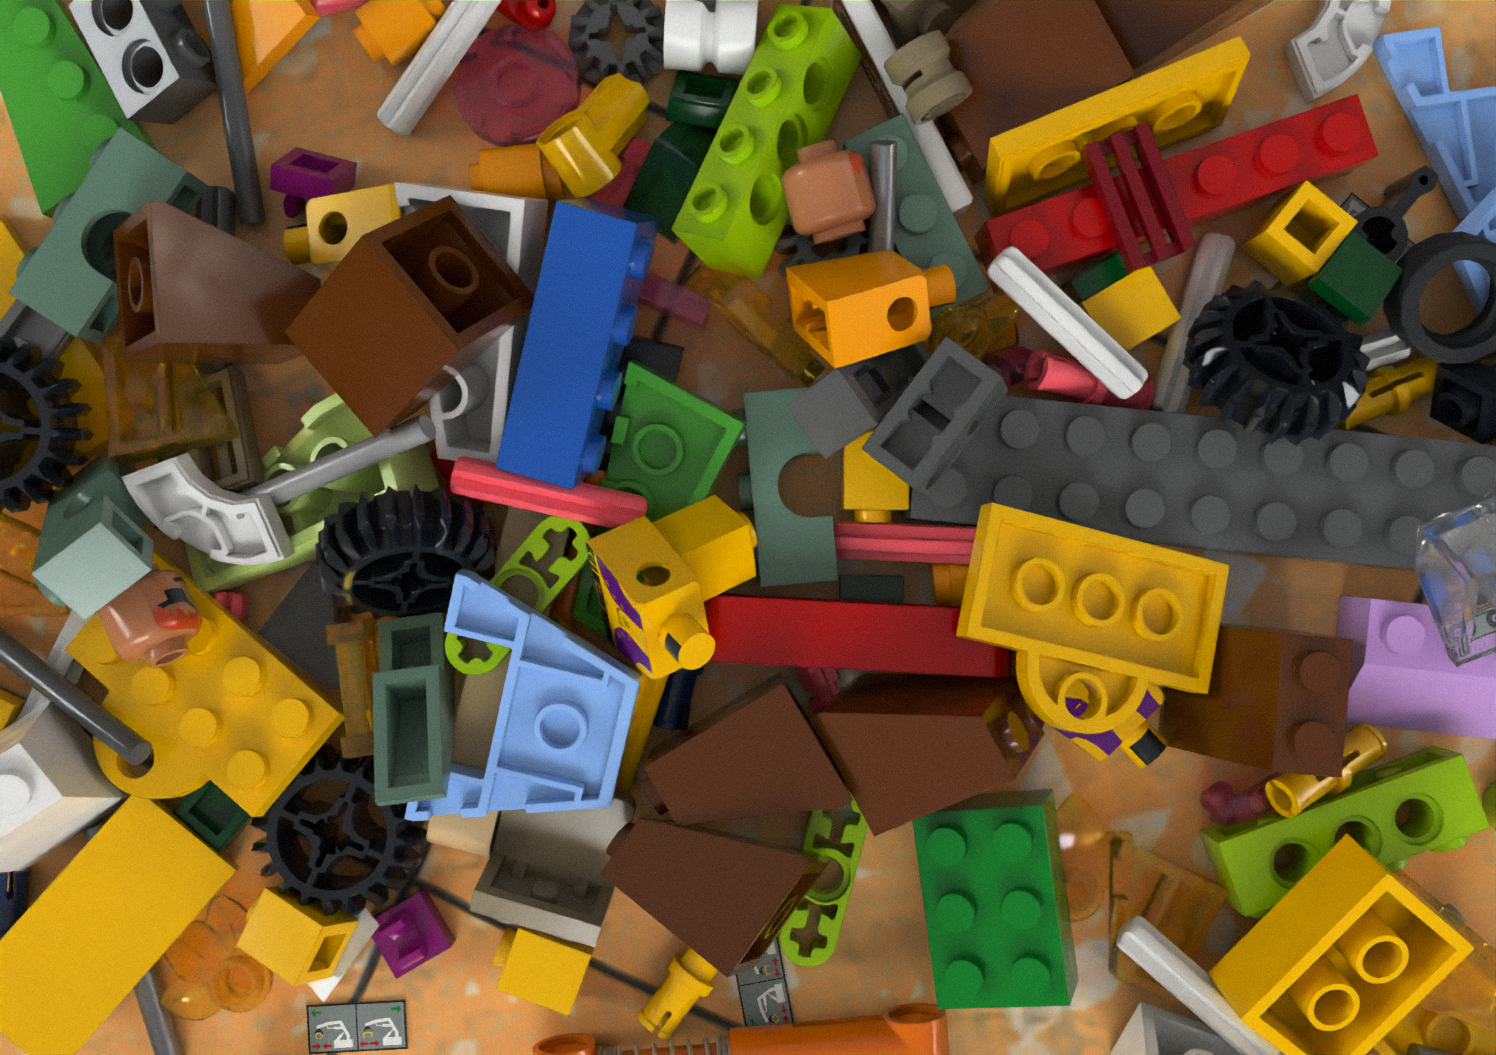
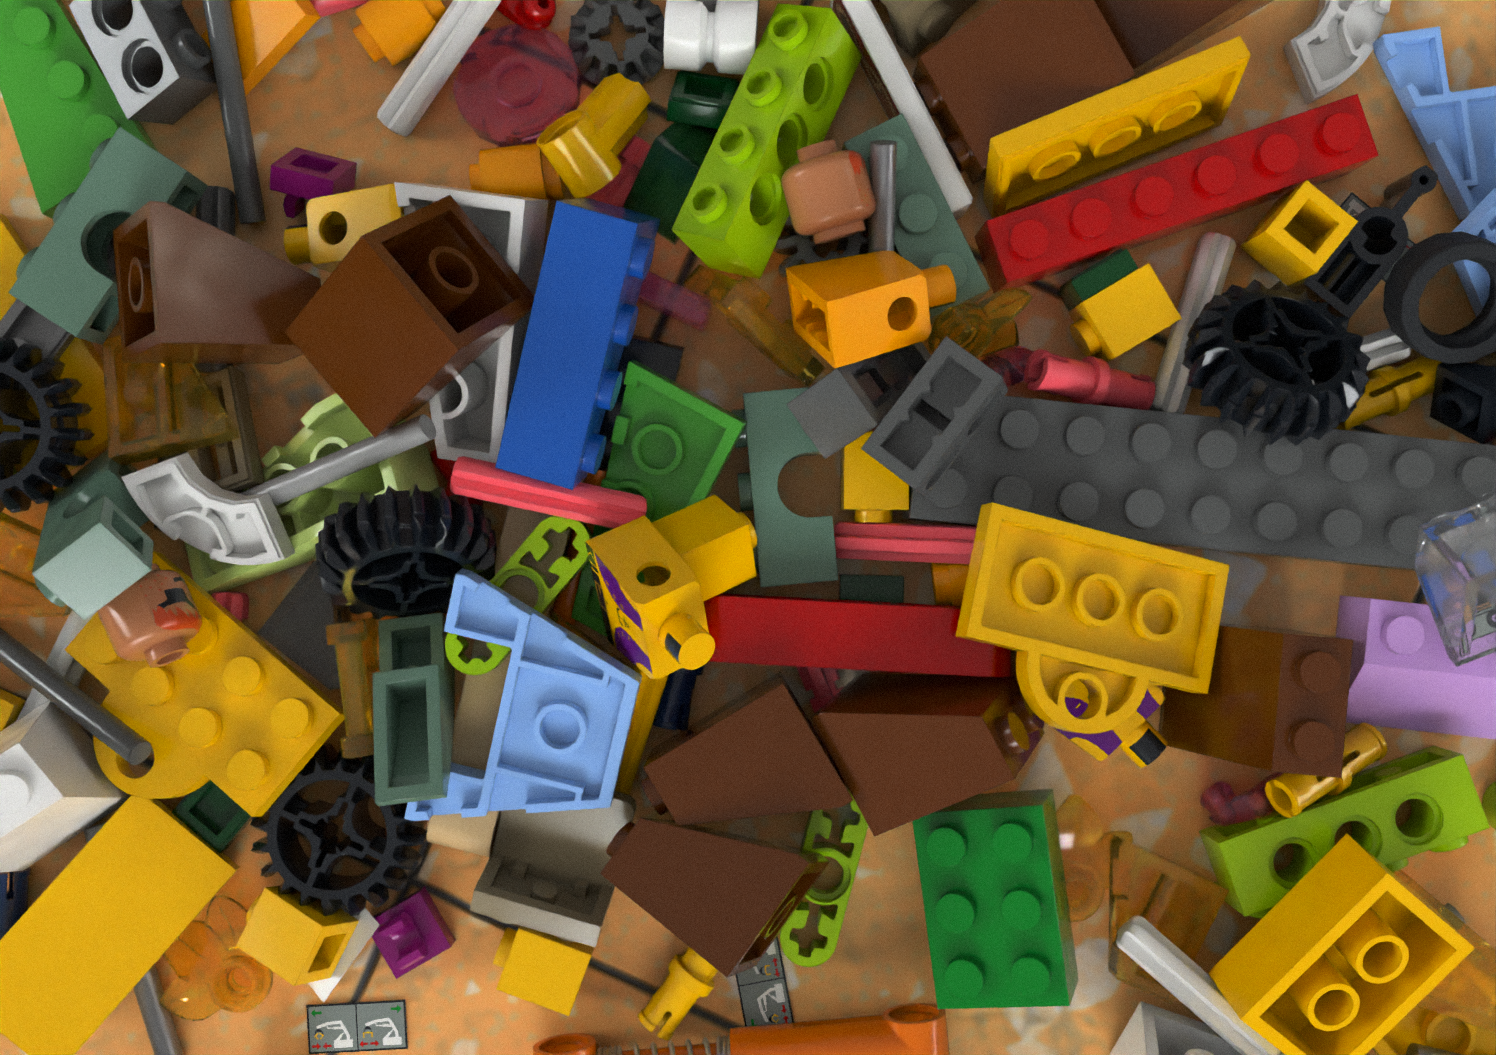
(927, 77): dark tan wheel -> none
(1067, 322): white axle -> none
(1162, 190): dark red tile -> none
(1356, 278): dark green tile -> none

